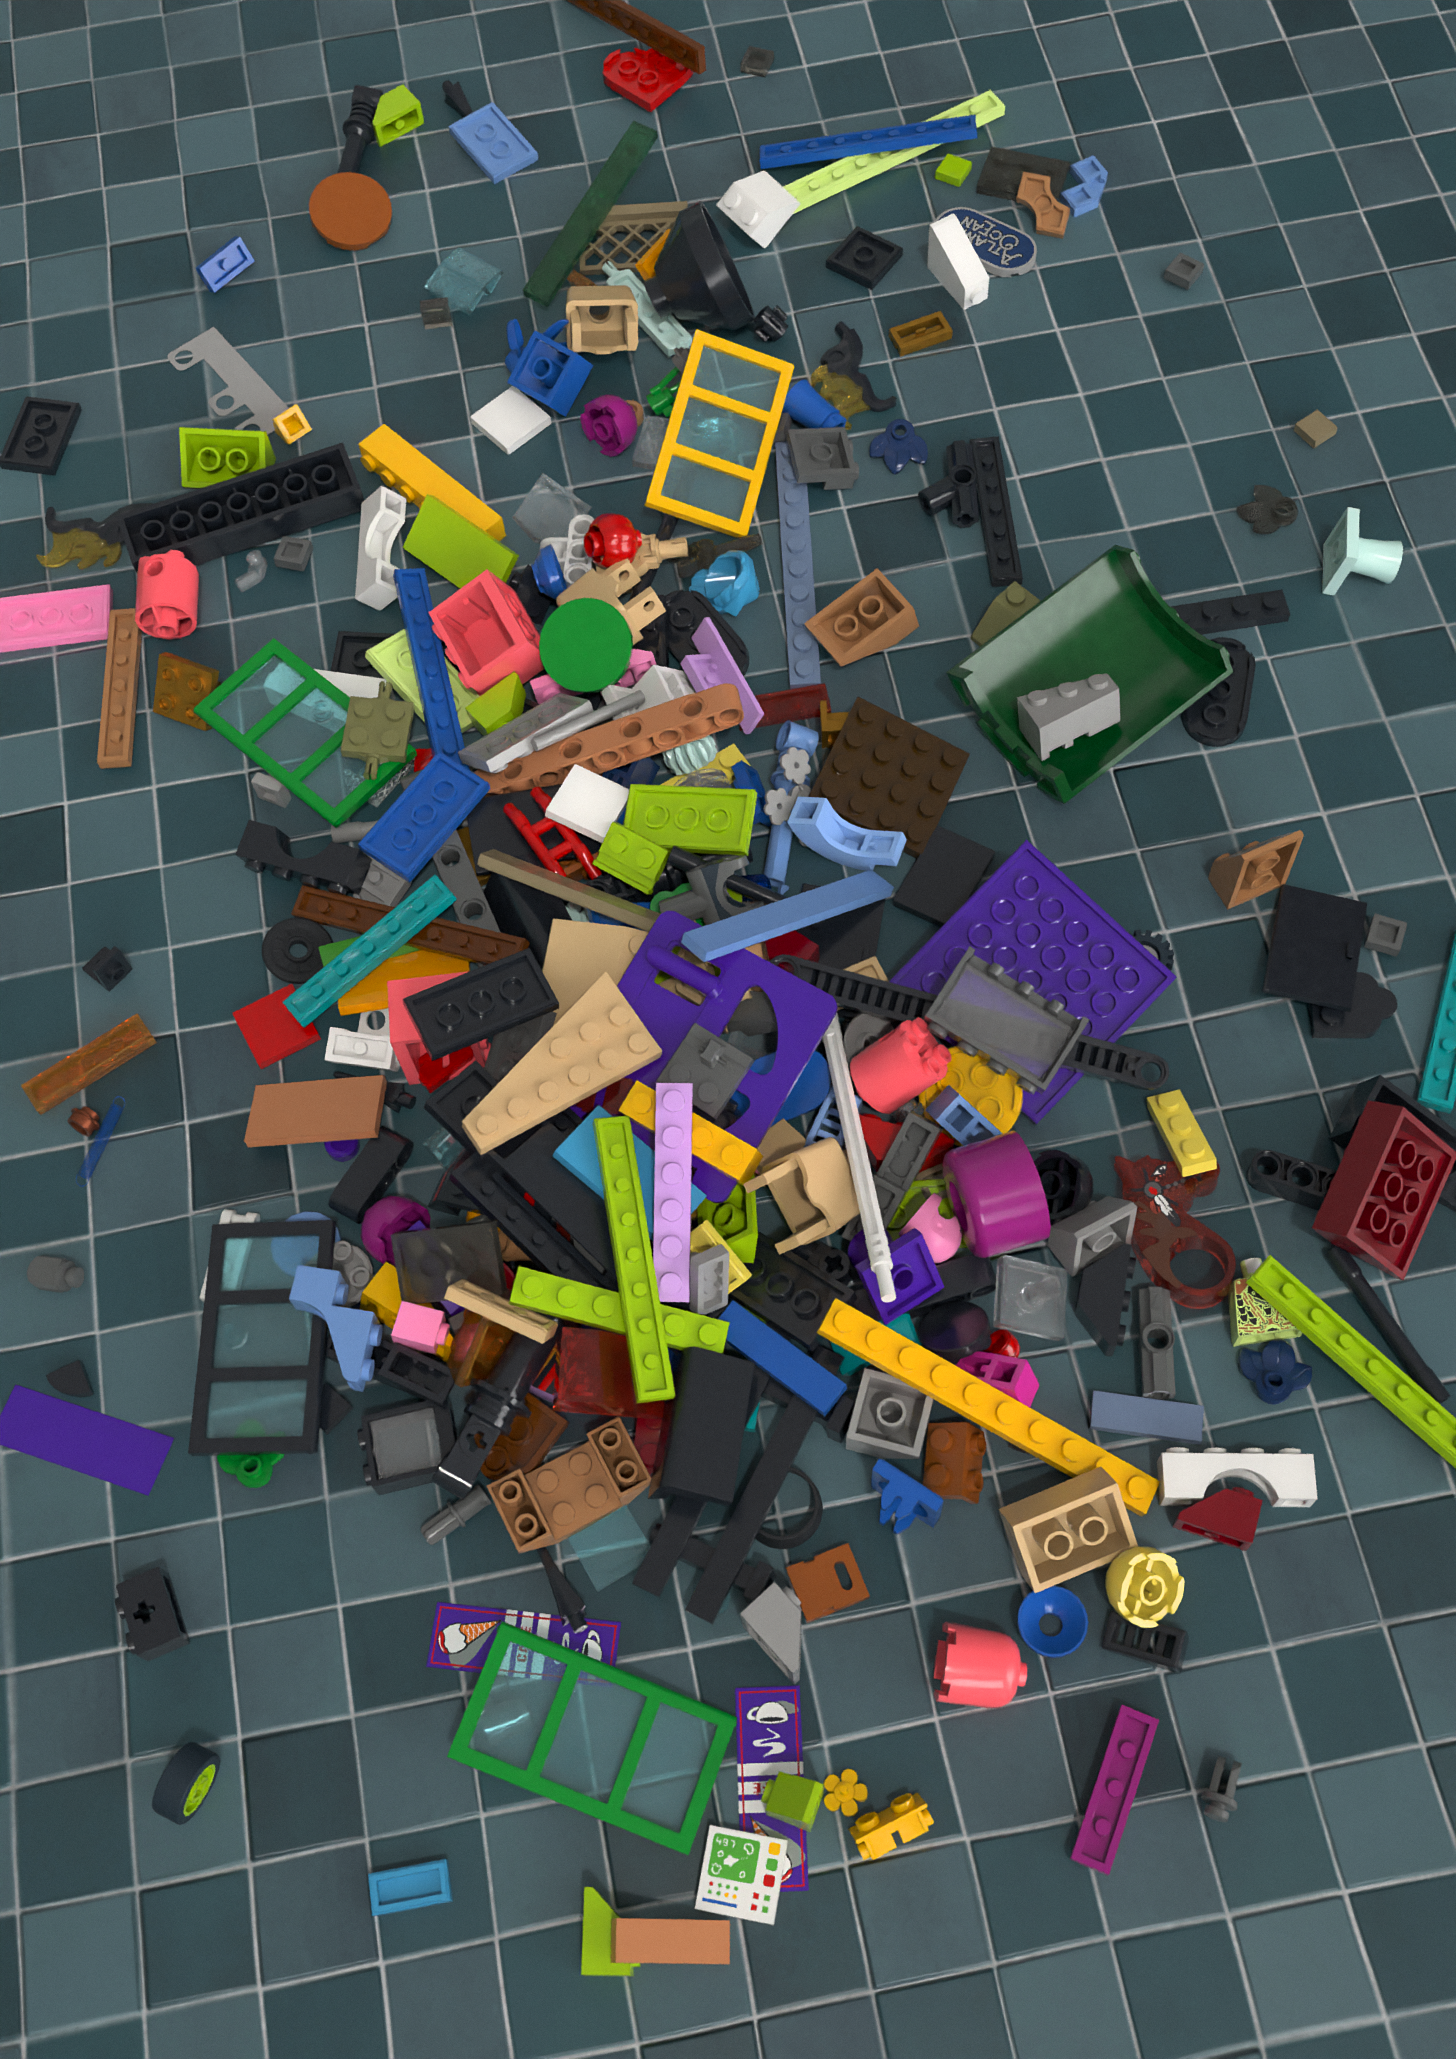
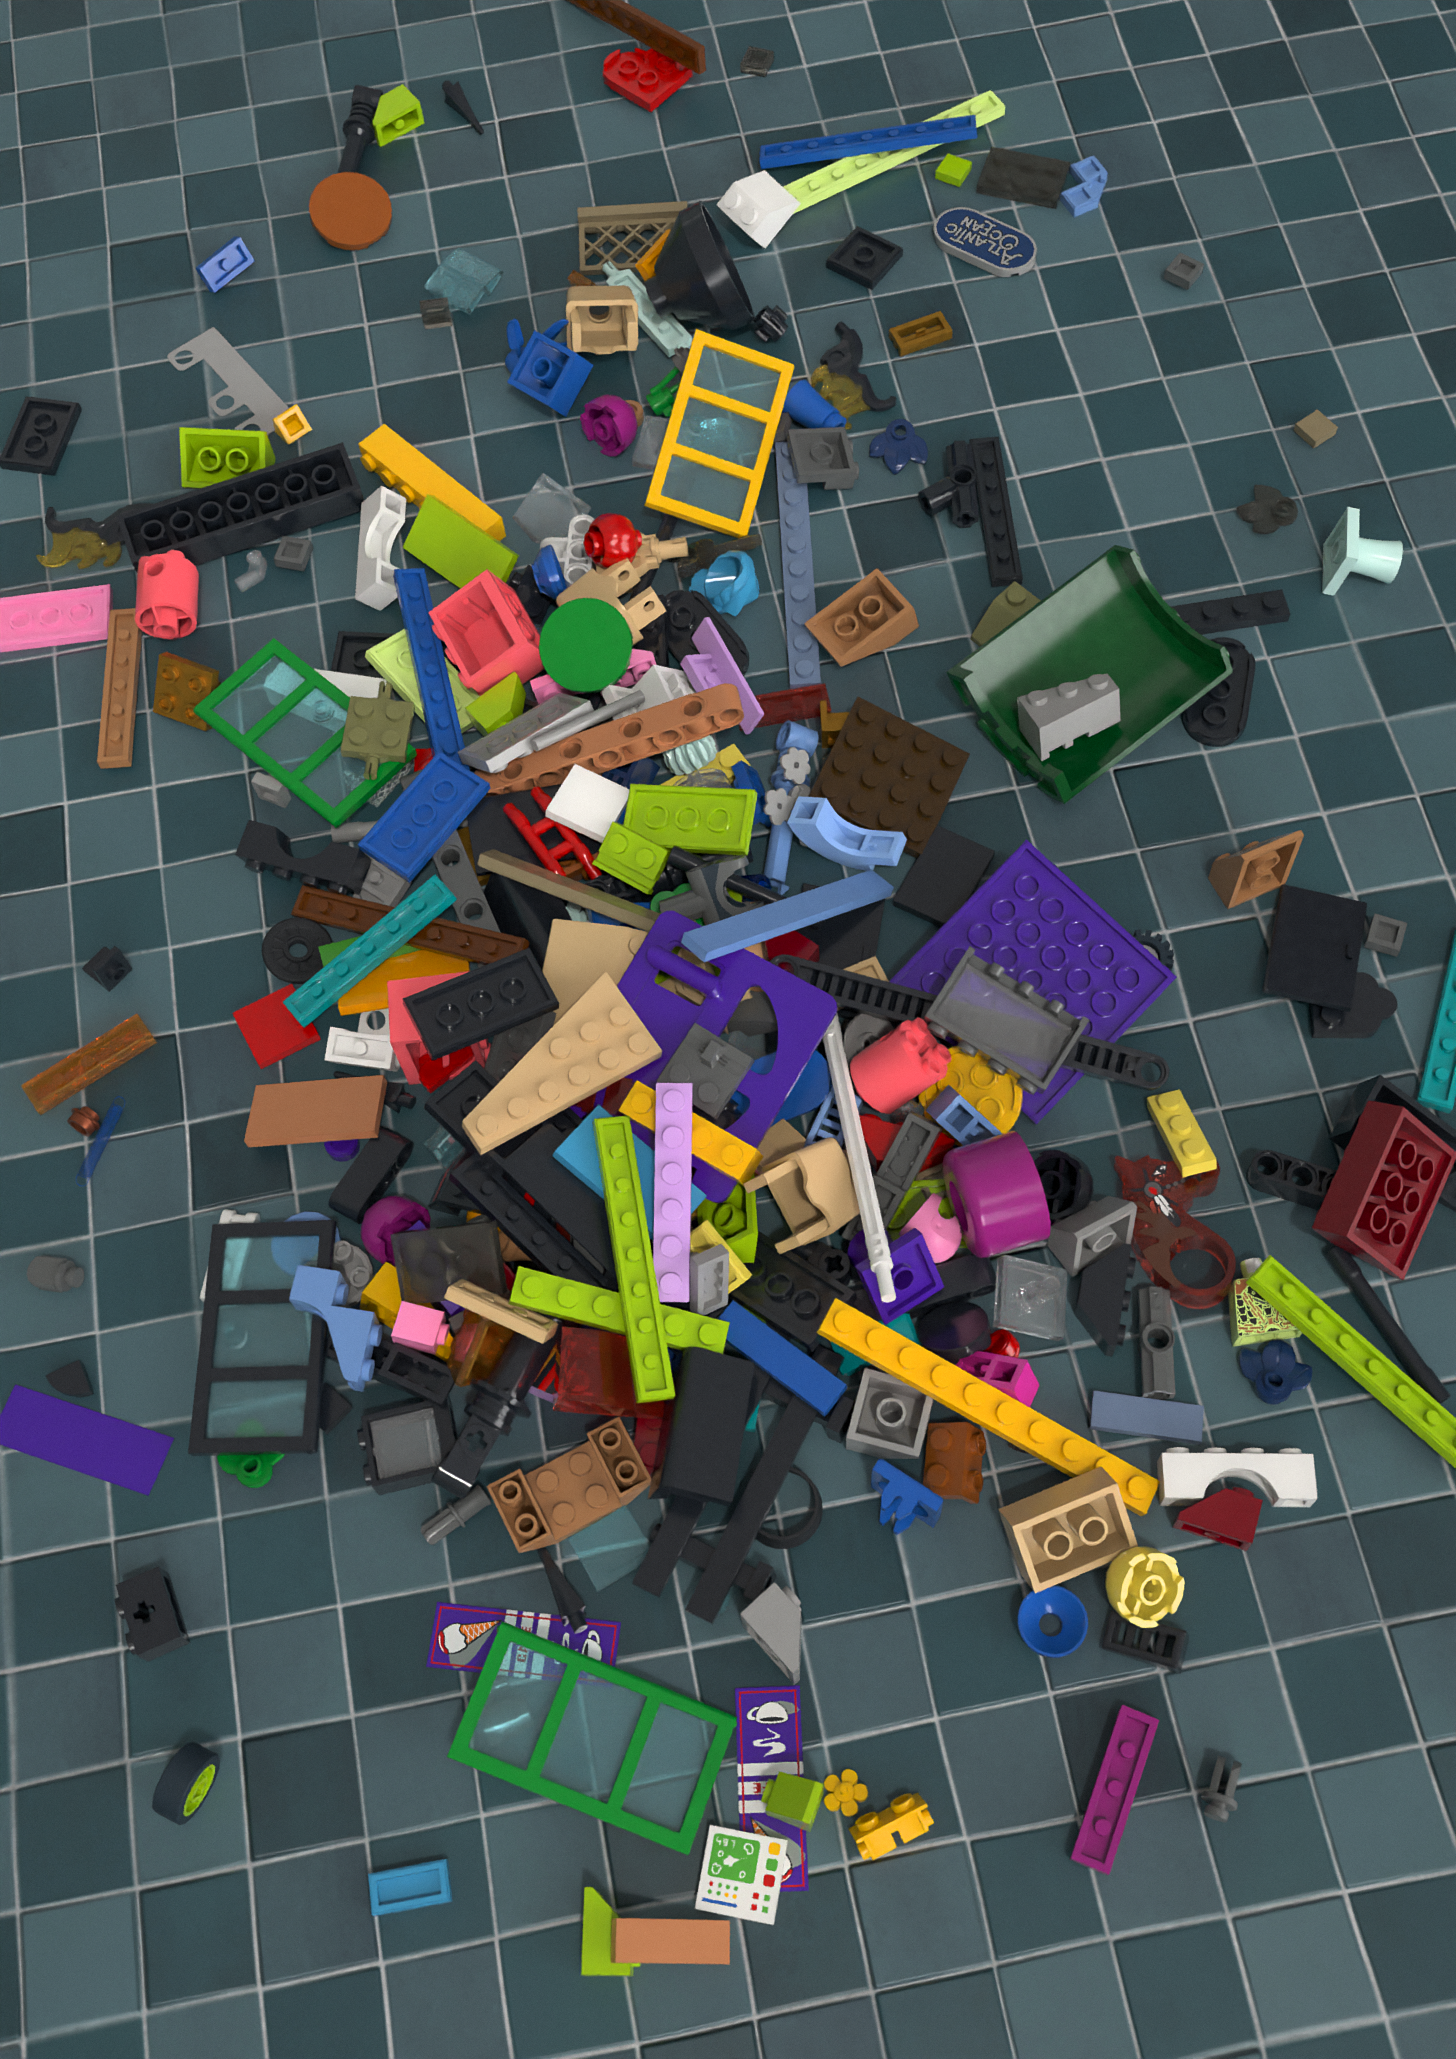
(493, 143): medium blue tile -> none
(510, 420): white tile -> none
(527, 1442): reddish brown plate -> none
(590, 213): clear green tile -> none
(819, 1586): dark orange piece -> none
(956, 262): white slope -> none
(977, 1667): coral cylinder -> none
(1049, 213): medium nougat tile -> none

